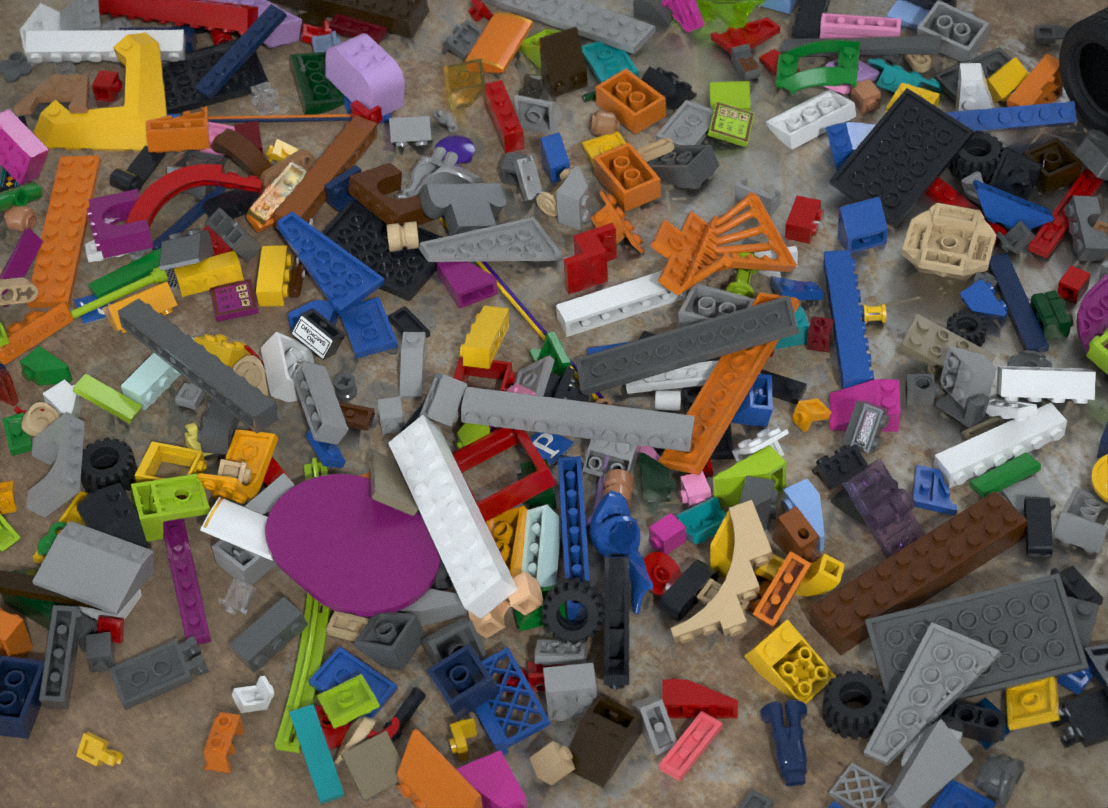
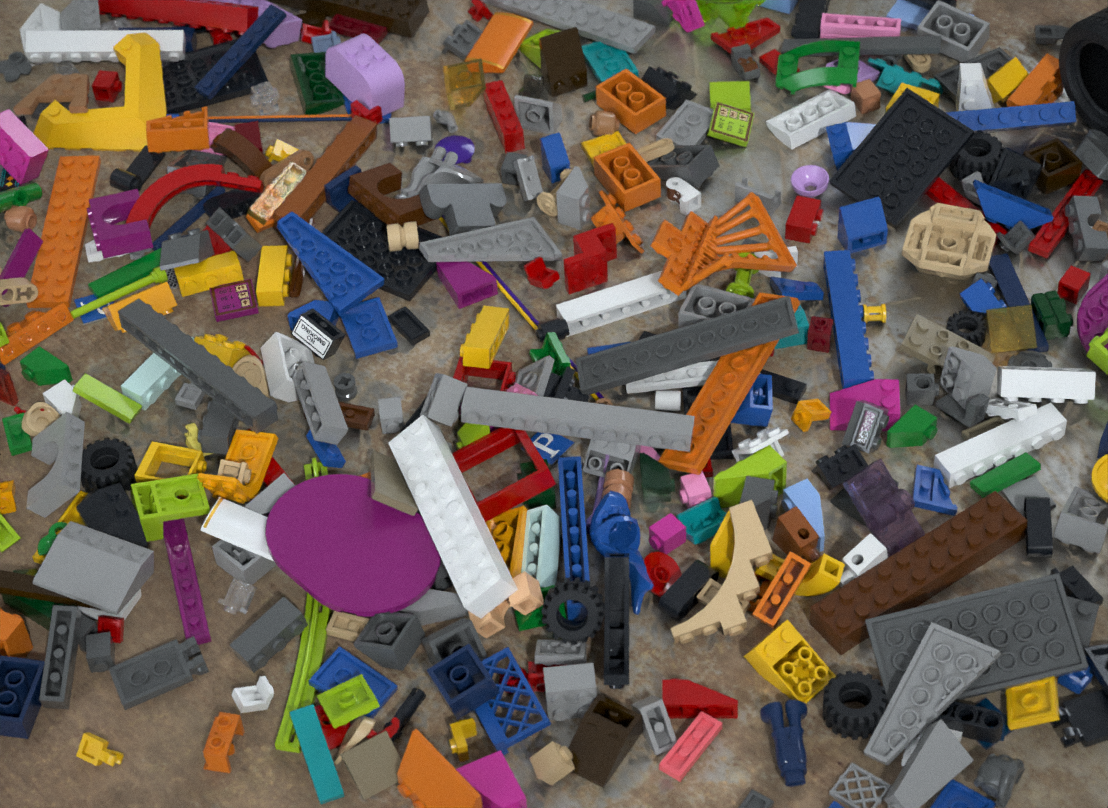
(412, 365): light grey slope -> none
(540, 275): none -> red bracket
(556, 325): none -> black brick
(683, 194): none -> white leg
(809, 176): none -> lavender piece
(862, 558): none -> white torso
(912, 429): none -> green slope
(1011, 329): none -> clear yellow slope

